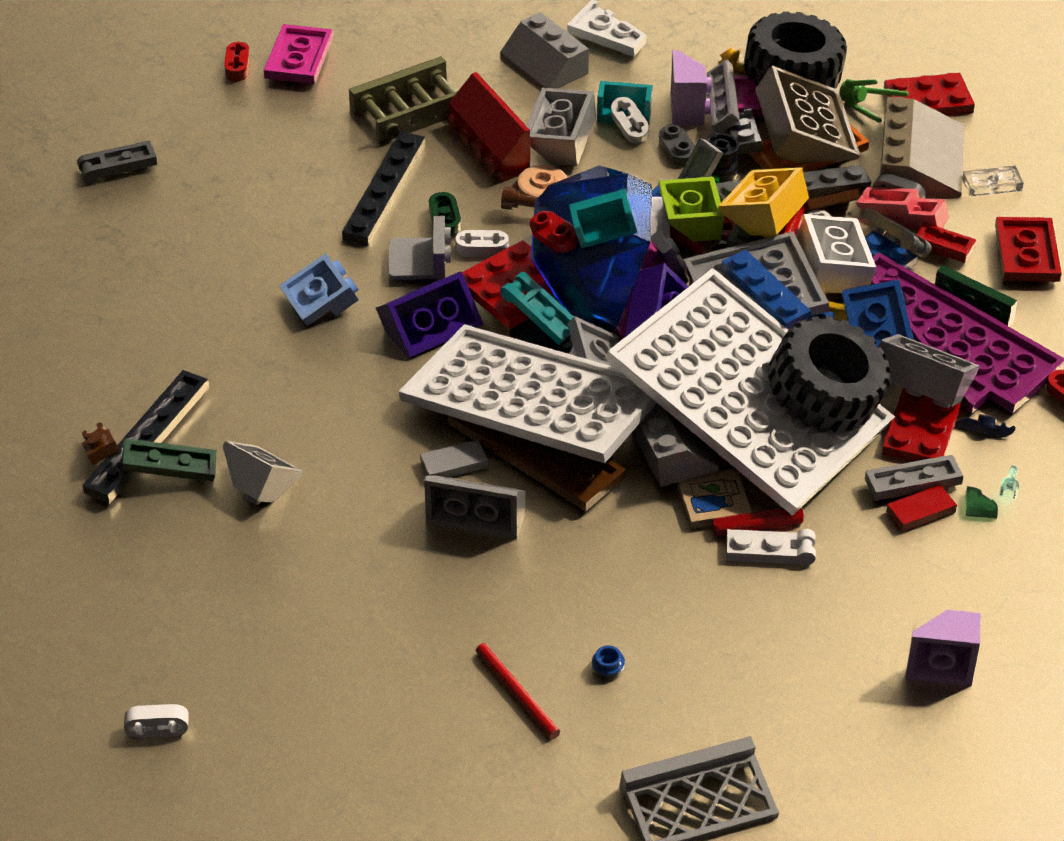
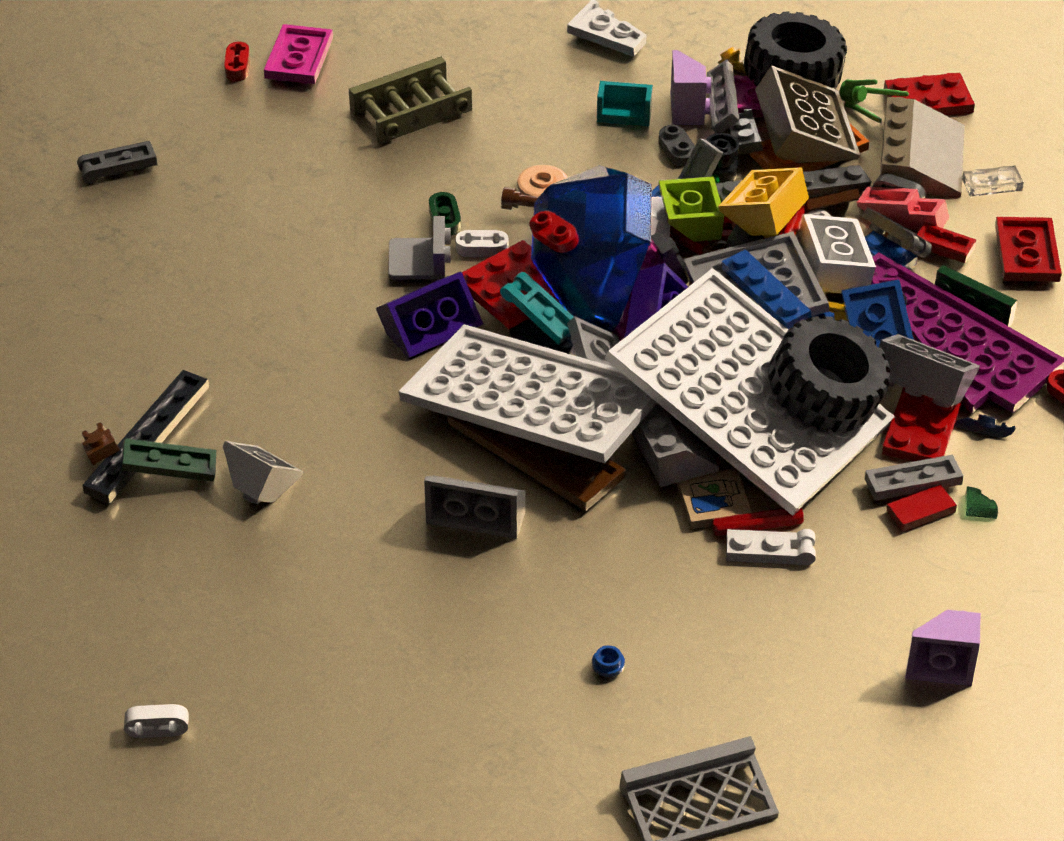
(320, 289): light blue plate -> none
(383, 188): black plate -> none
(454, 460): light grey tile -> none
(490, 128): red slope -> none
(518, 691): red bar -> none
(546, 53): light grey slope -> none
(561, 124): light grey slope -> none
(603, 218): teal panel -> none
(625, 123): white beam -> none
(1010, 482): clear light blue hand -> none

